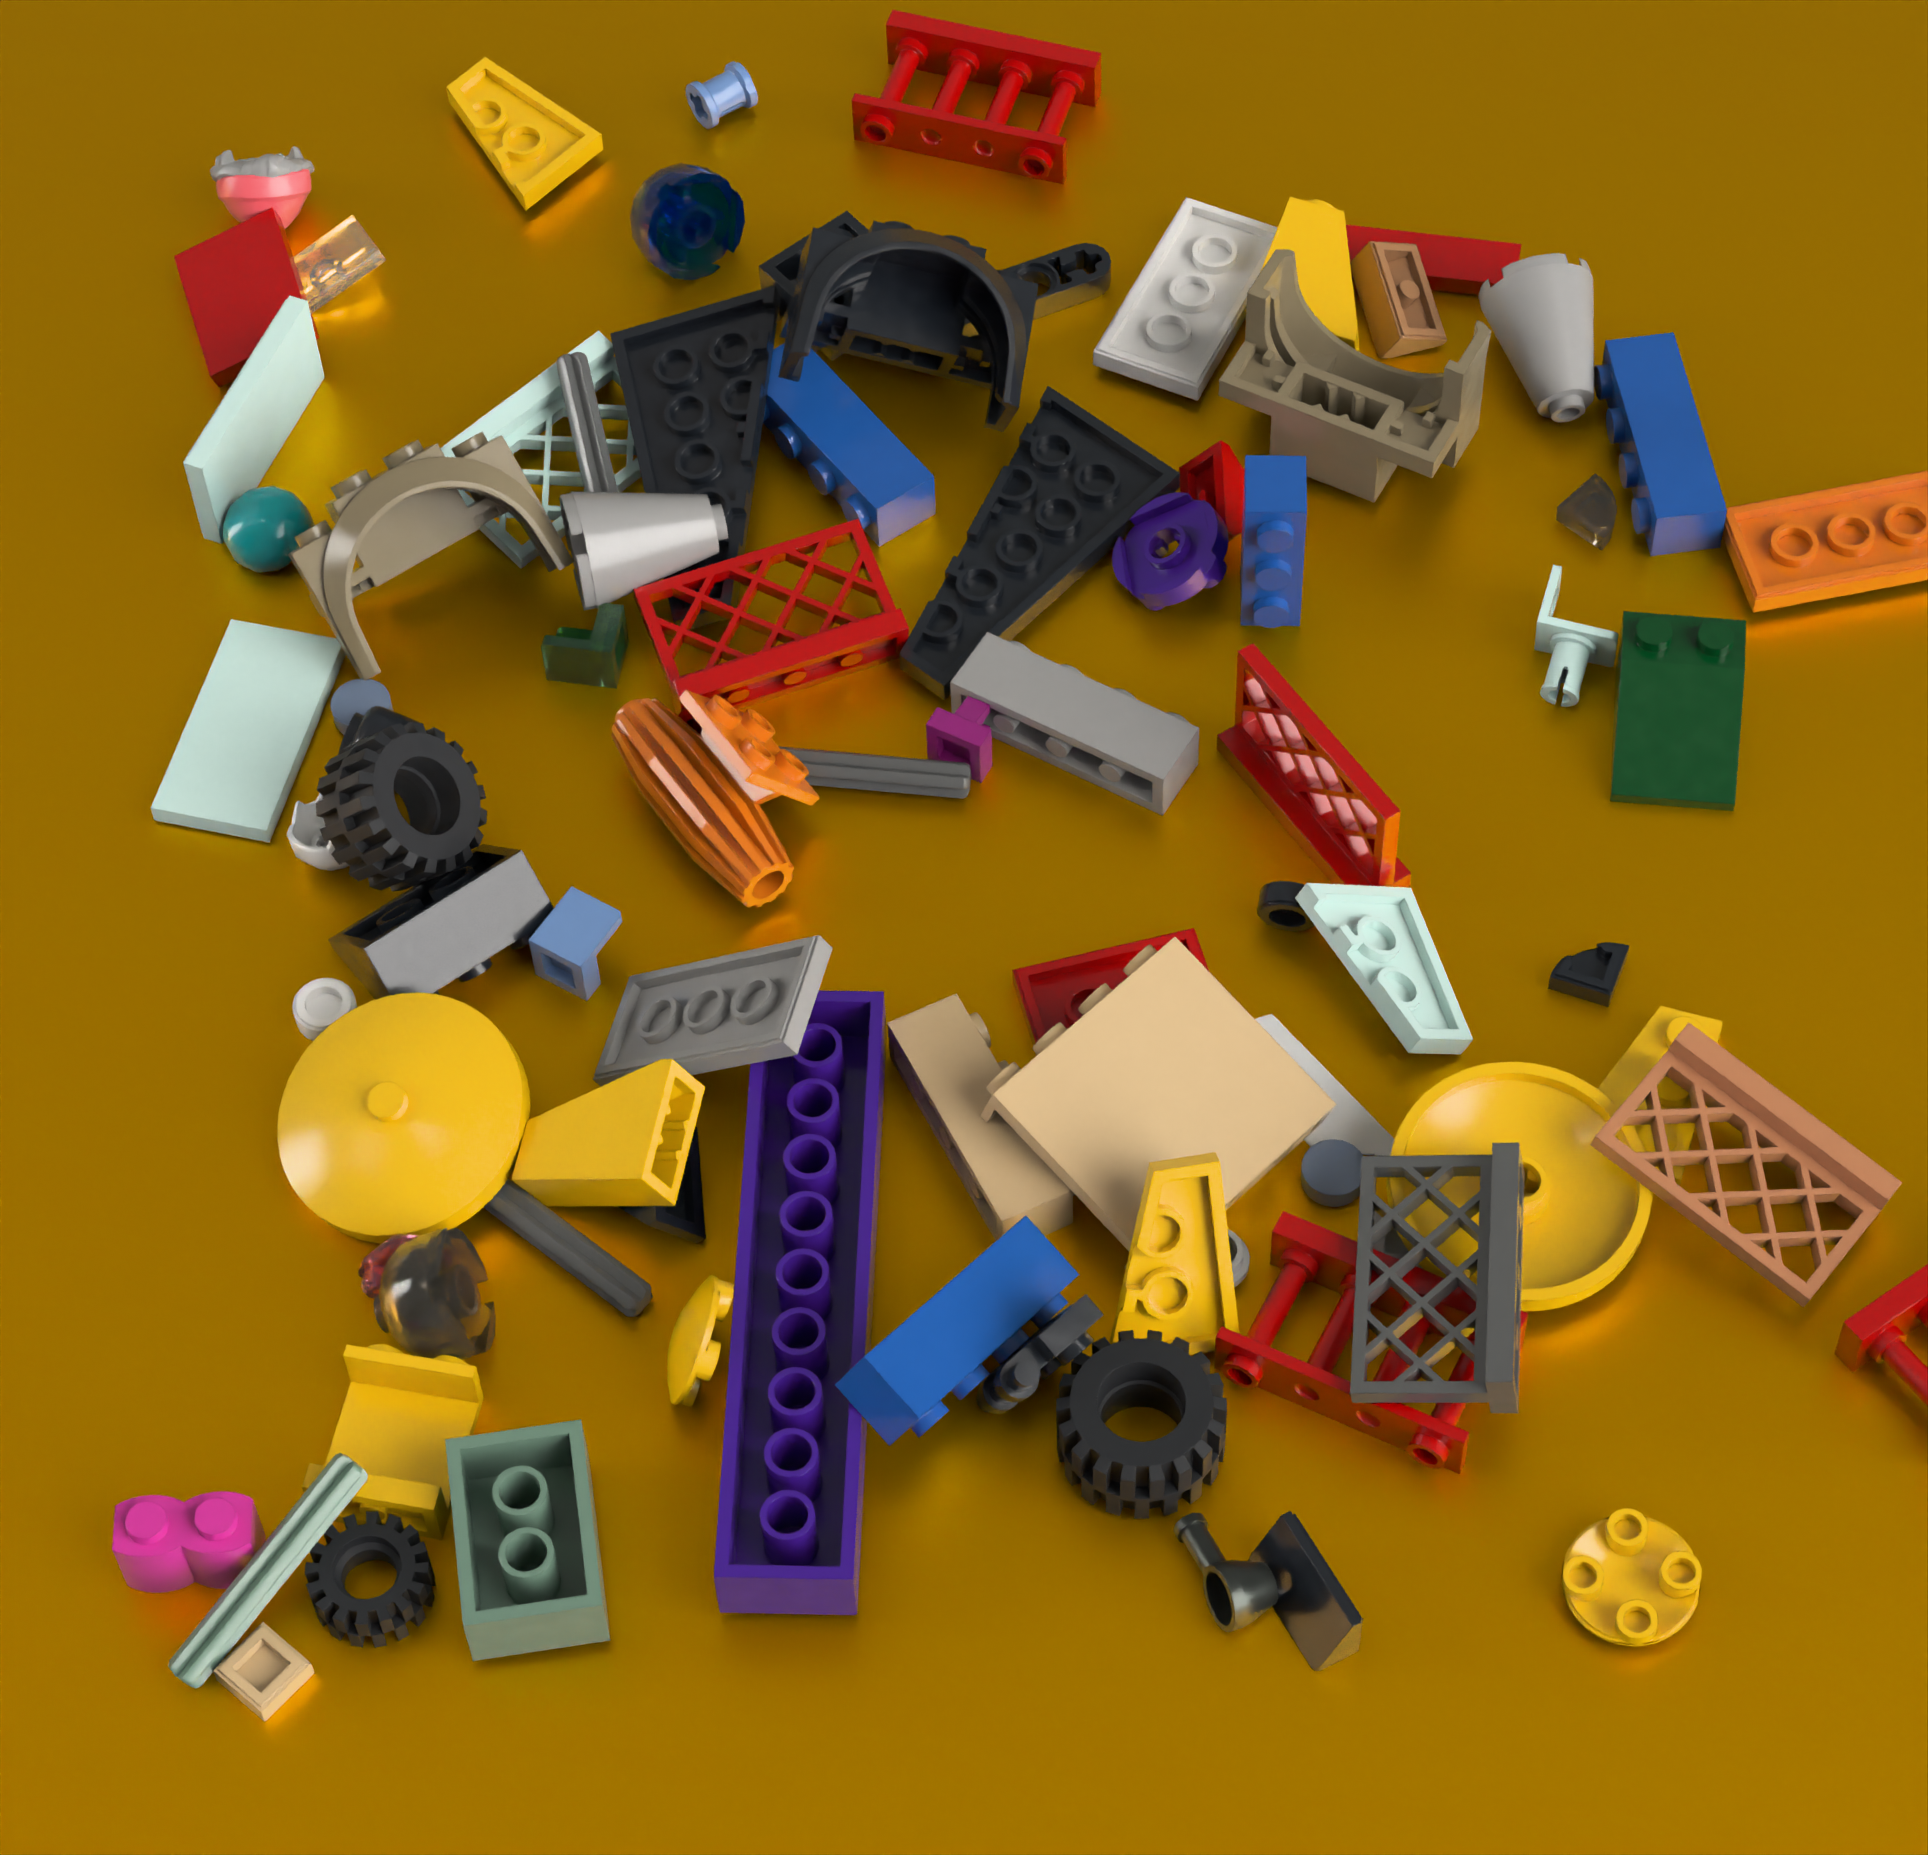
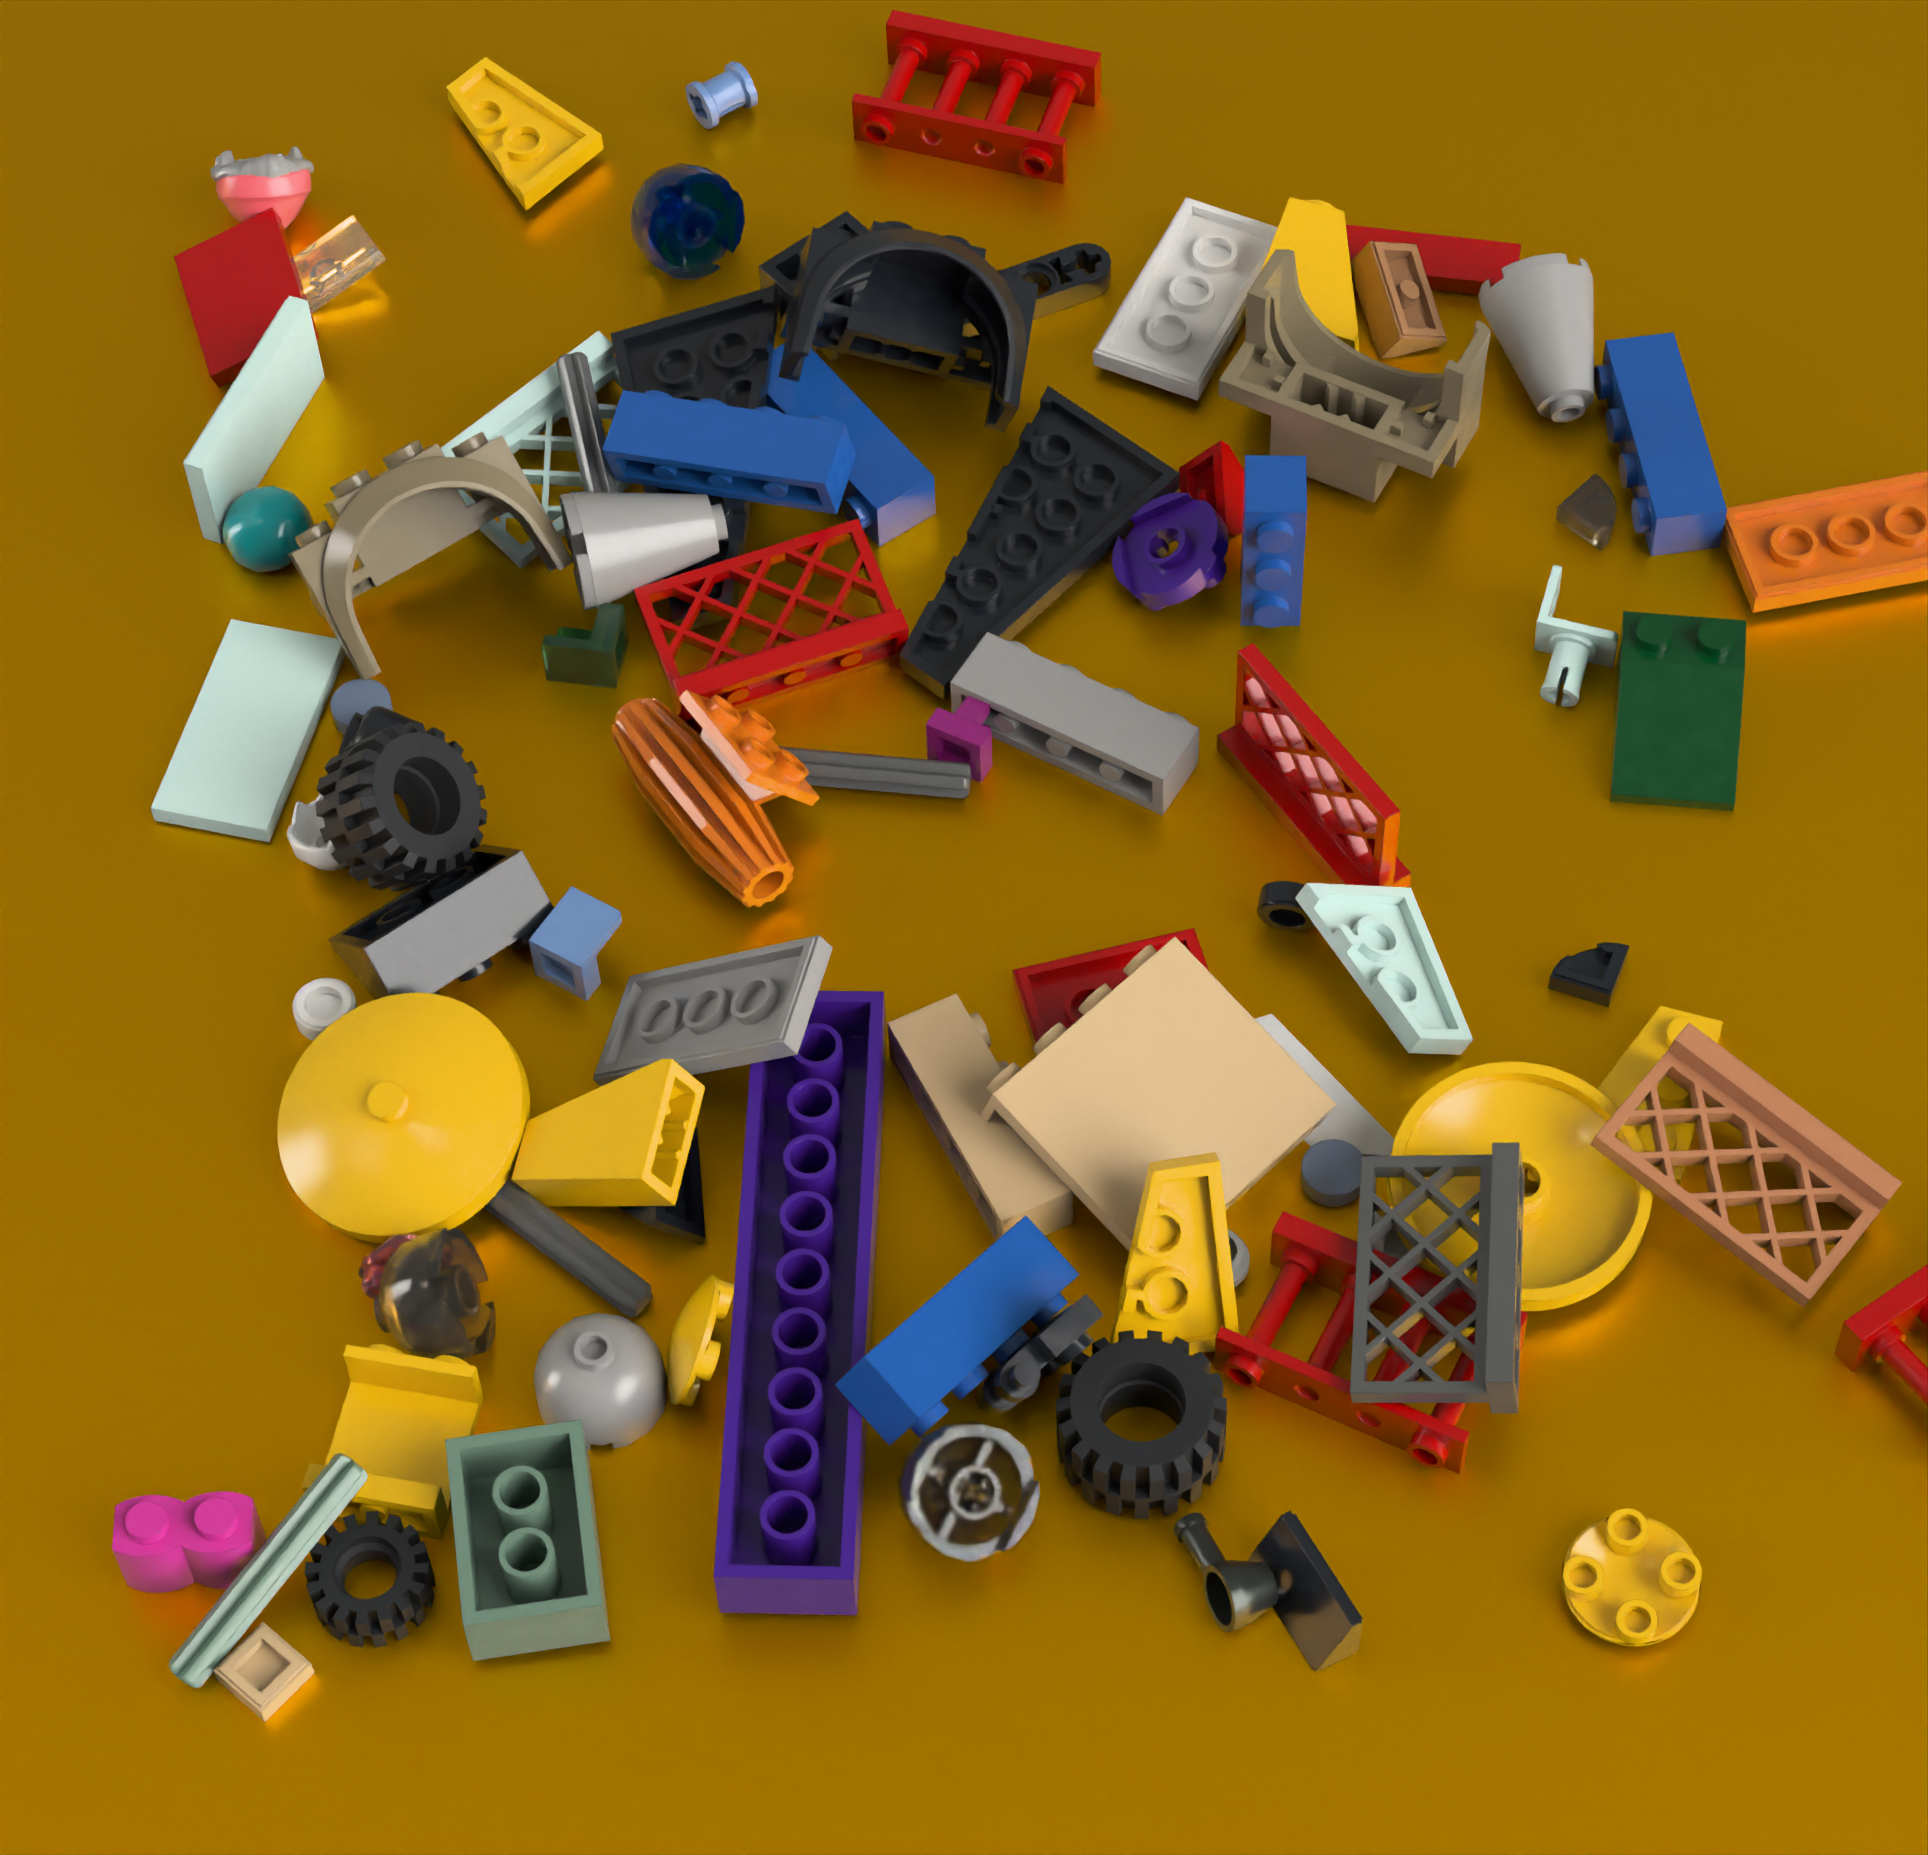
(604, 1375): none -> light grey cylinder
(730, 451): none -> blue brick
(968, 1490): none -> clear smoke cylinder

